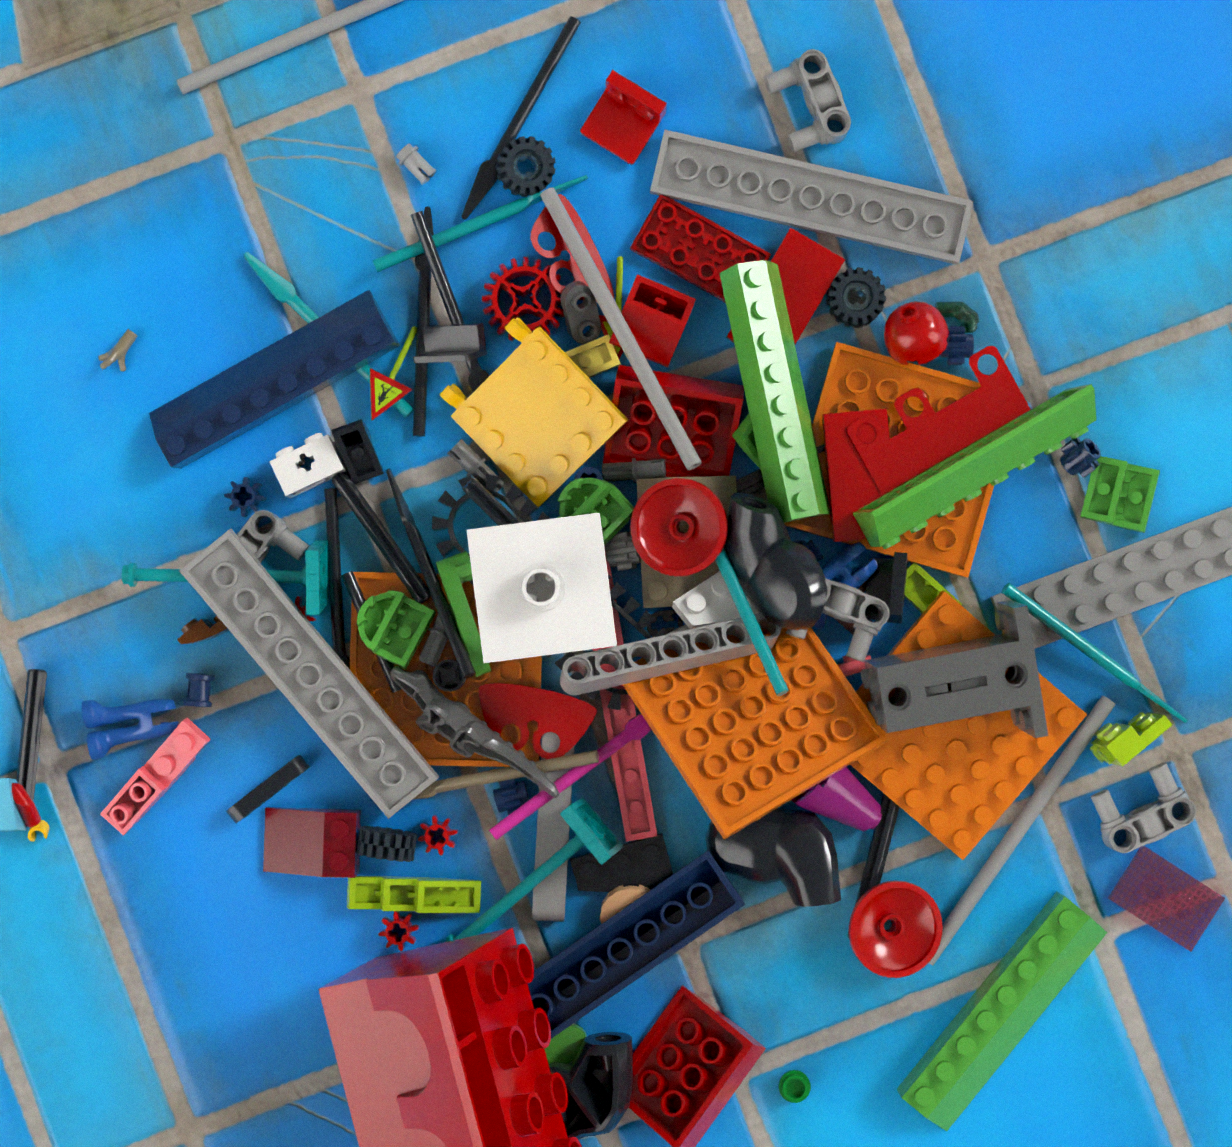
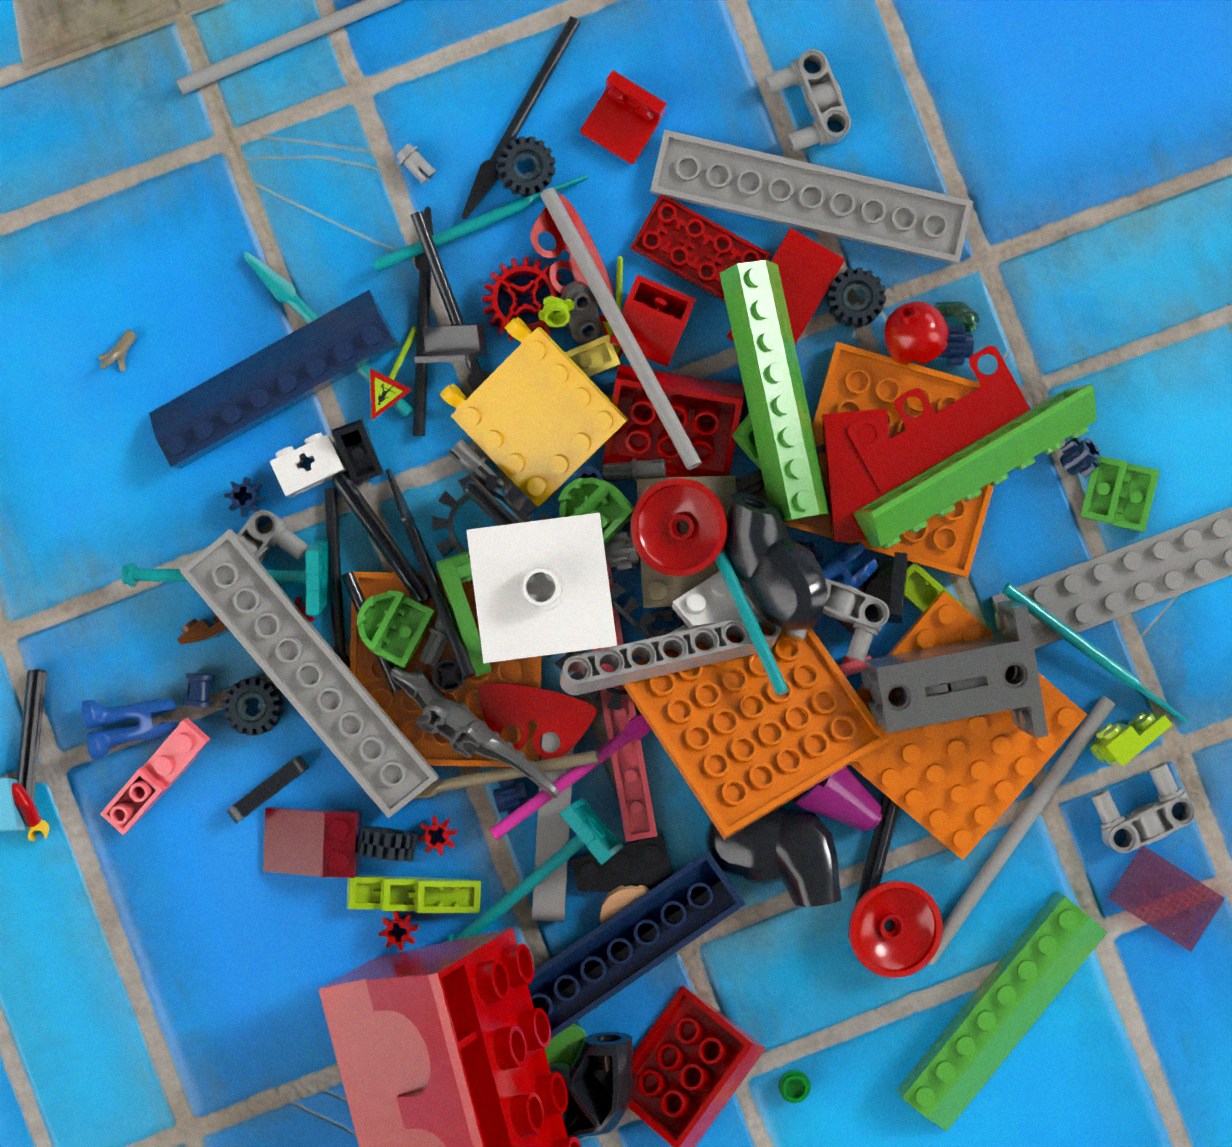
(269, 704): none -> black bush
(556, 311): none -> lime plate

